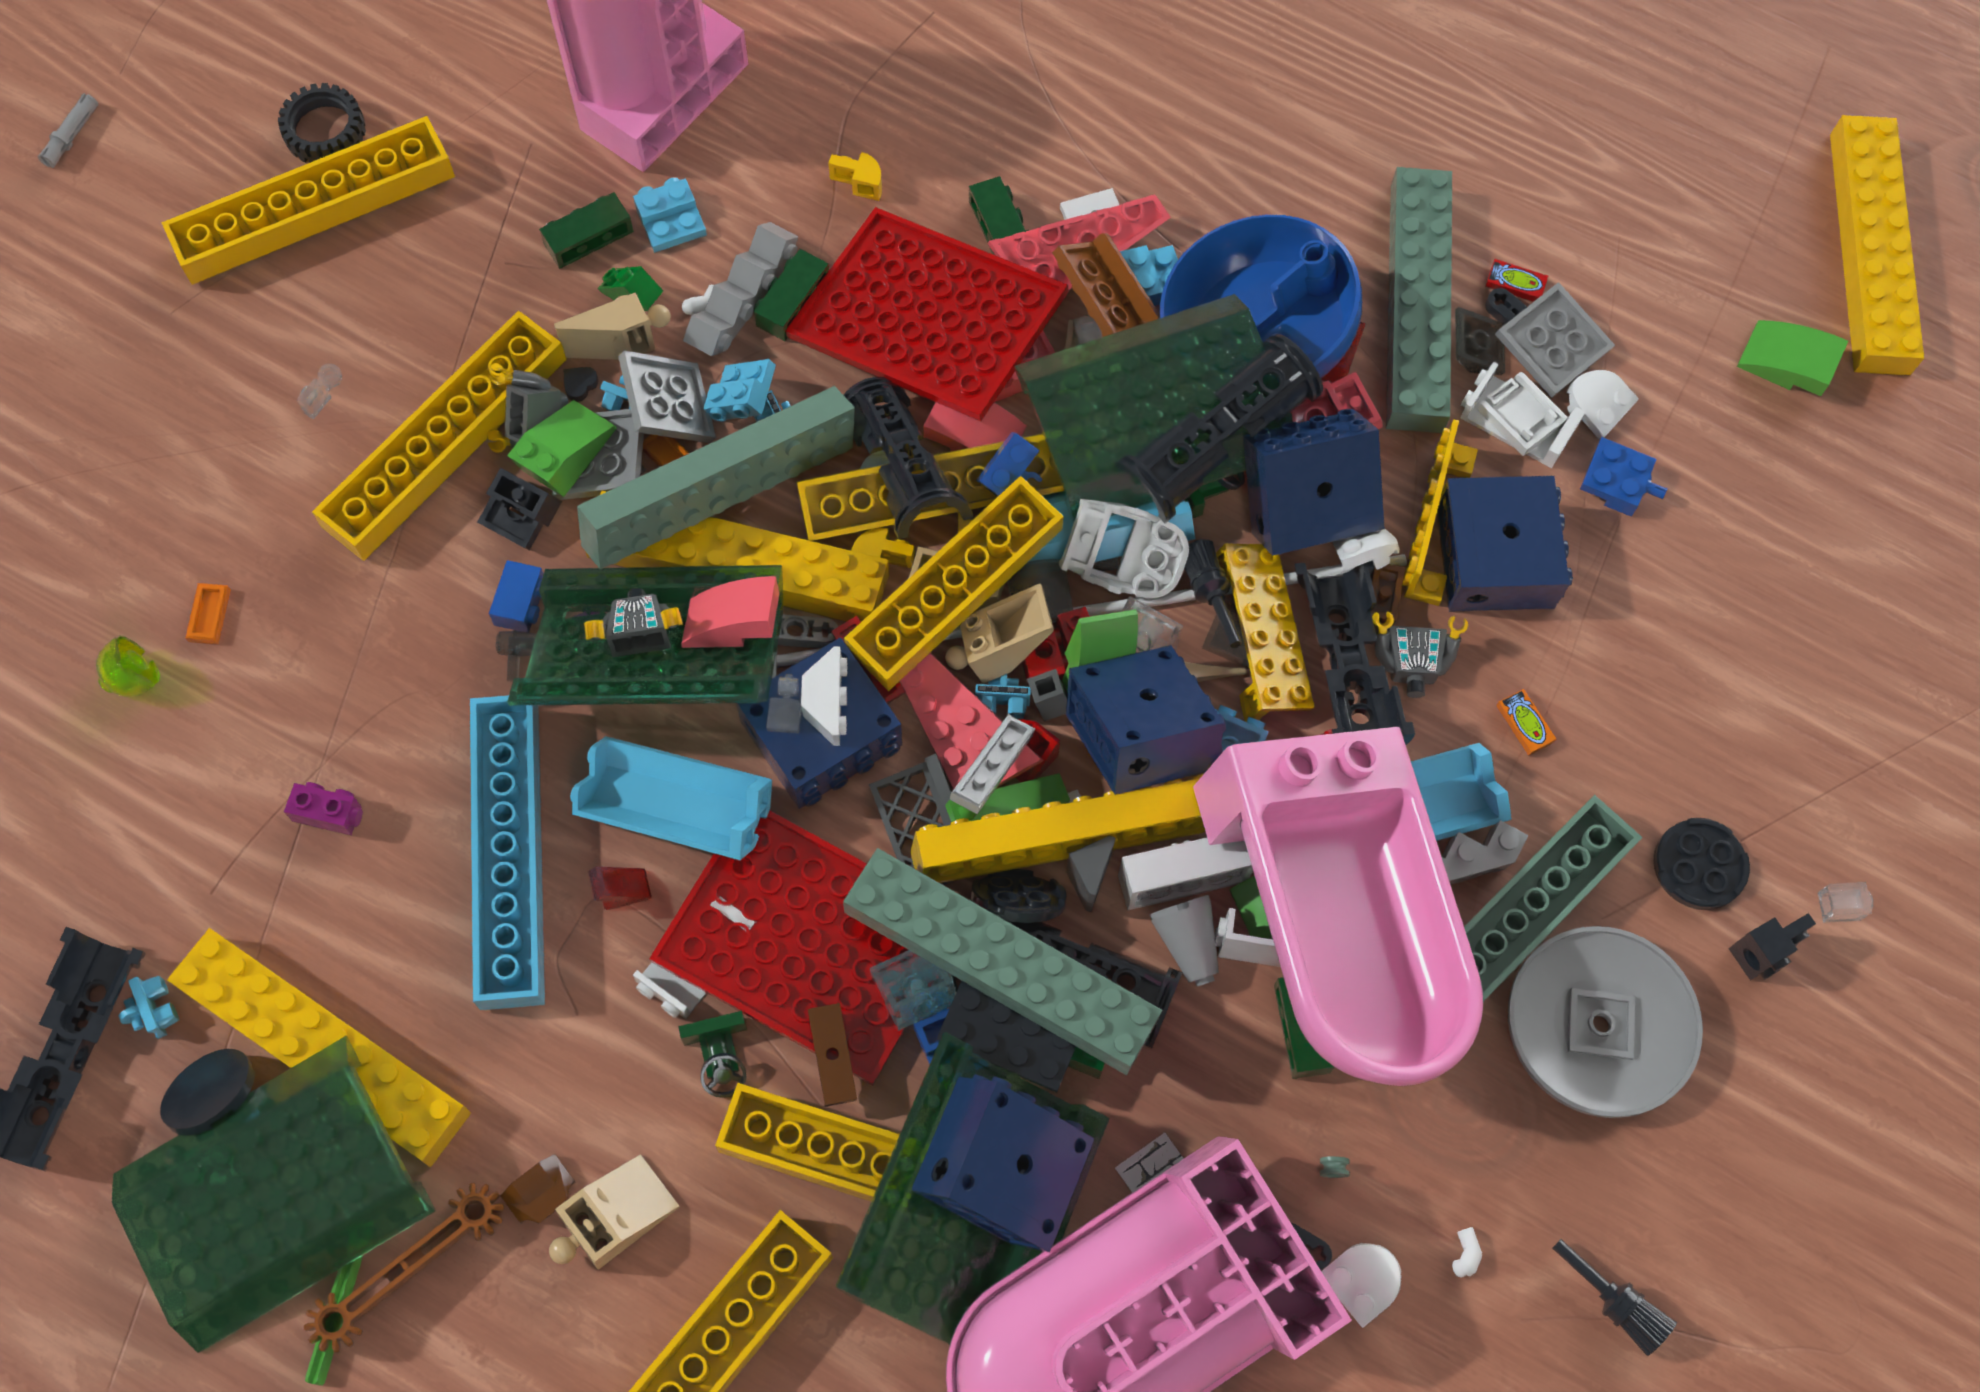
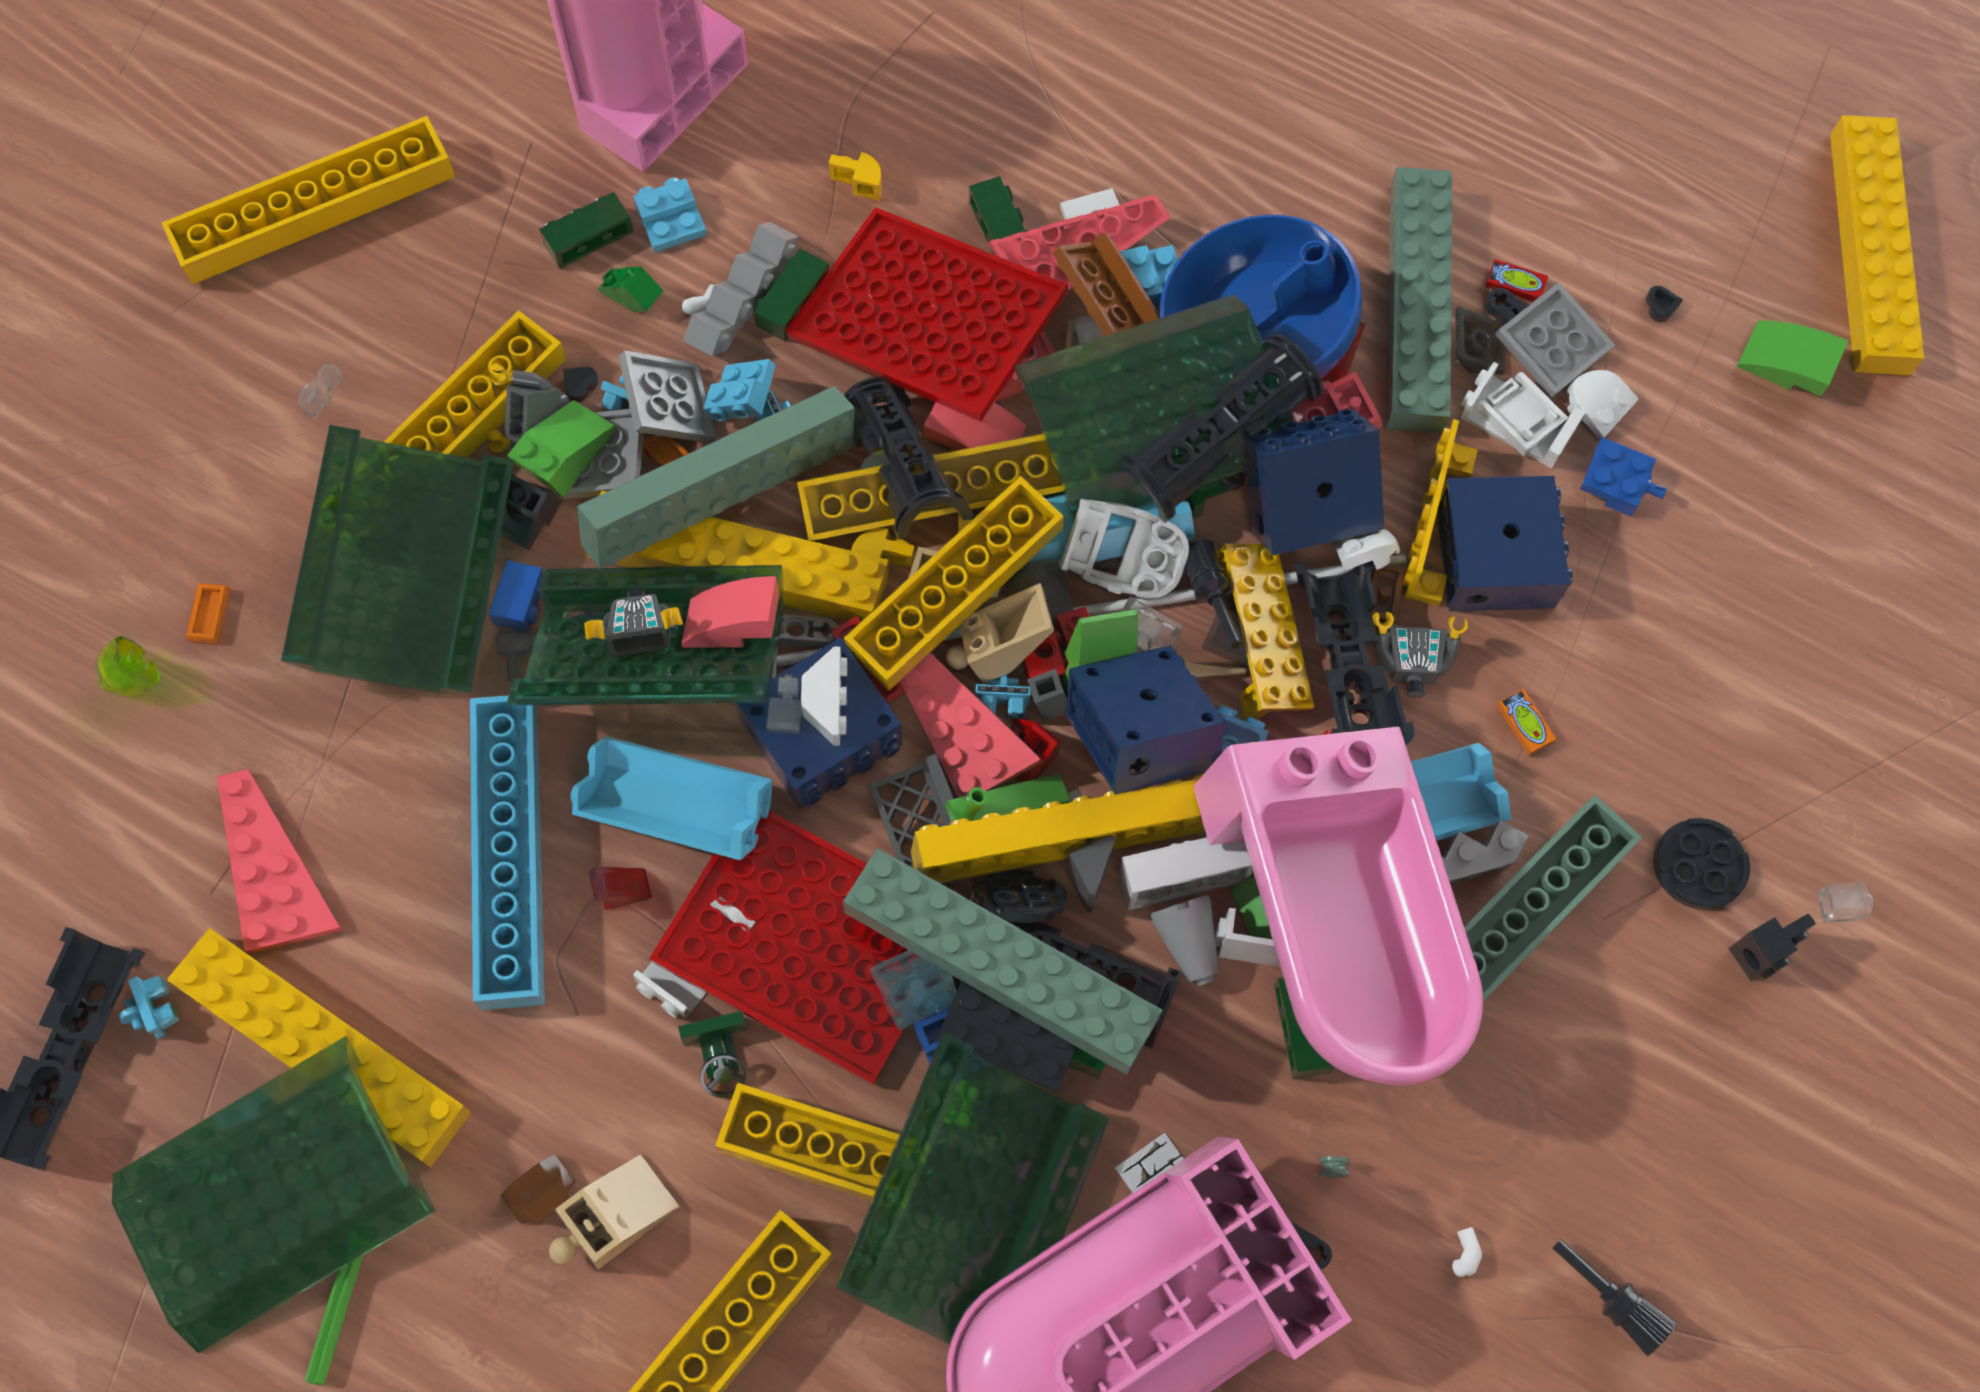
(62, 138): light grey pin -> none
(207, 1091): black tile -> none
(271, 883): none -> coral wing
(314, 99): black tyre -> none
(323, 809): magenta brick -> none
(397, 564): none -> clear green slope
(403, 1268): dark orange arm -> none
(611, 329): tan slope -> none
(828, 1036): reddish brown tile -> none
(992, 764): light grey tile -> none
(1004, 1162): dark blue gear -> none
(1009, 464): blue brick -> none
(1365, 1280): white slope -> none
(1649, 1013): light grey dish -> none
(1662, 303): none -> black tile

